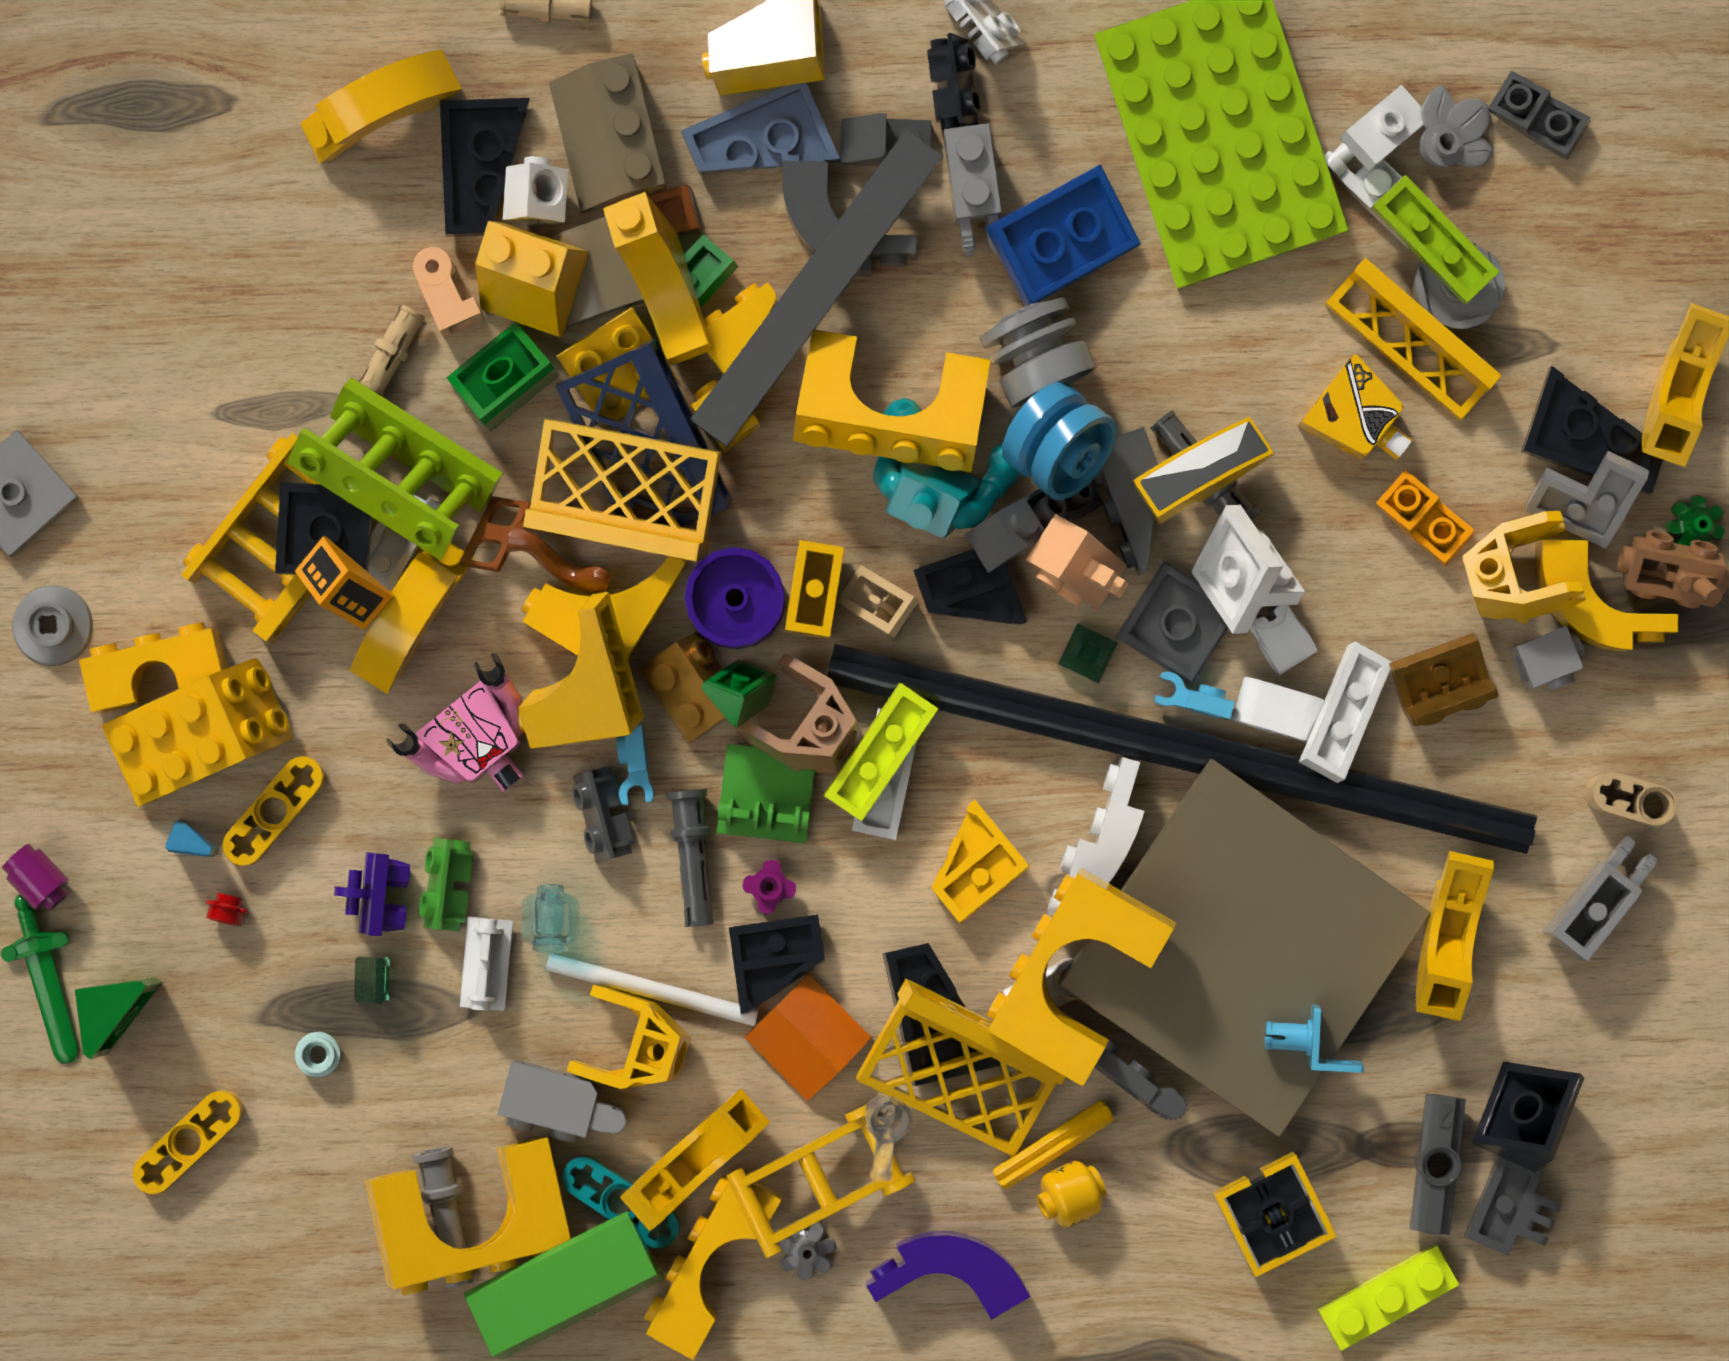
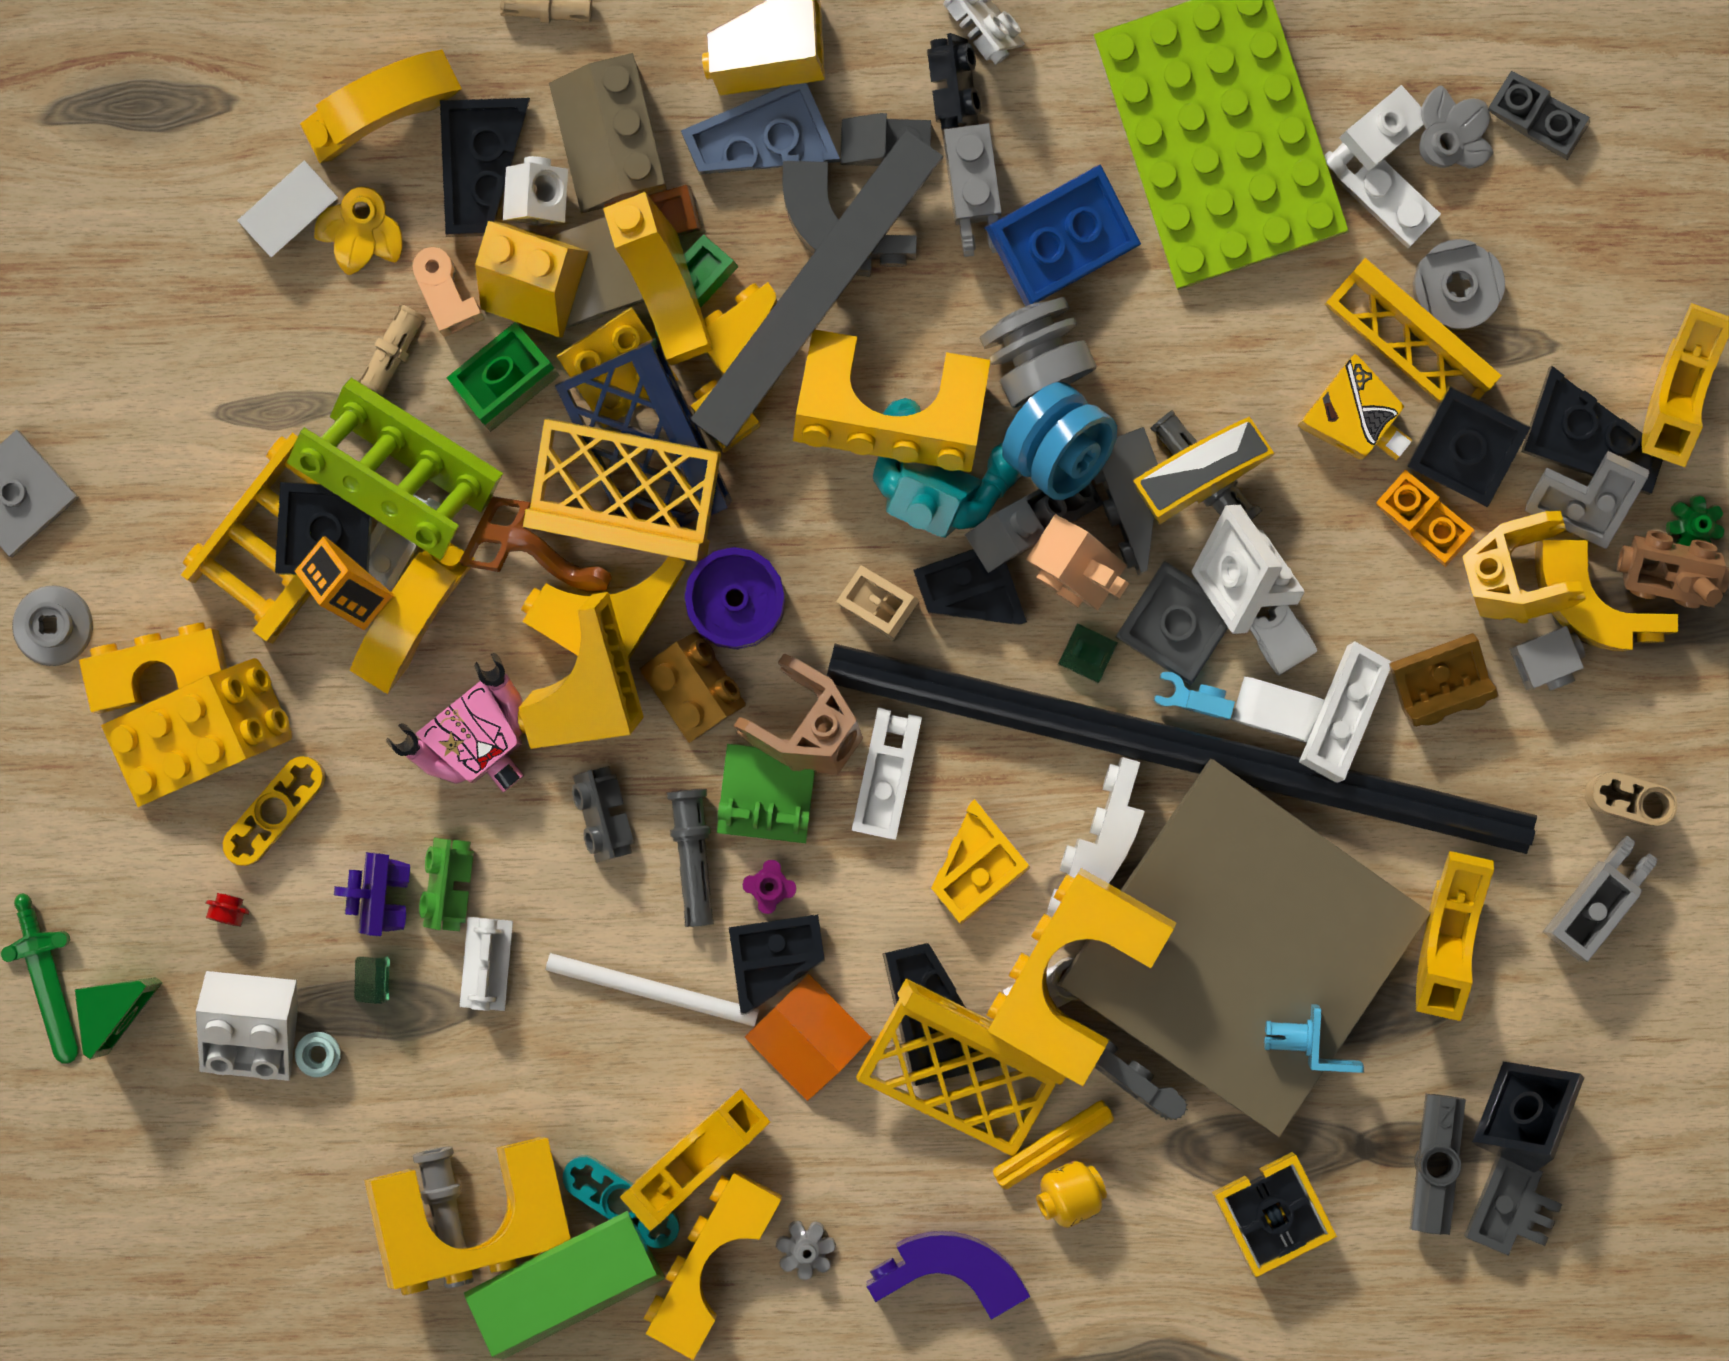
(36, 878): magenta brick -> none
(155, 1155): yellow beam -> none
(187, 840): dark azure slope -> none
(246, 1025): none -> white slope
(287, 209): none -> white hinge
(359, 237): none -> yellow plate
(550, 919): clear light blue head -> none
(558, 1102): light grey hinge -> none
(634, 753): medium azure plate -> none
(642, 1064): yellow piece -> none
(740, 691): green slope -> none
(814, 589): yellow brick -> none
(817, 1180): yellow piece -> none
(880, 751): neon yellow plate -> none
(886, 1130): clear bar -> none
(1388, 1297): neon yellow plate -> none
(1435, 239): lime plate -> none
(1468, 446): none -> black plate

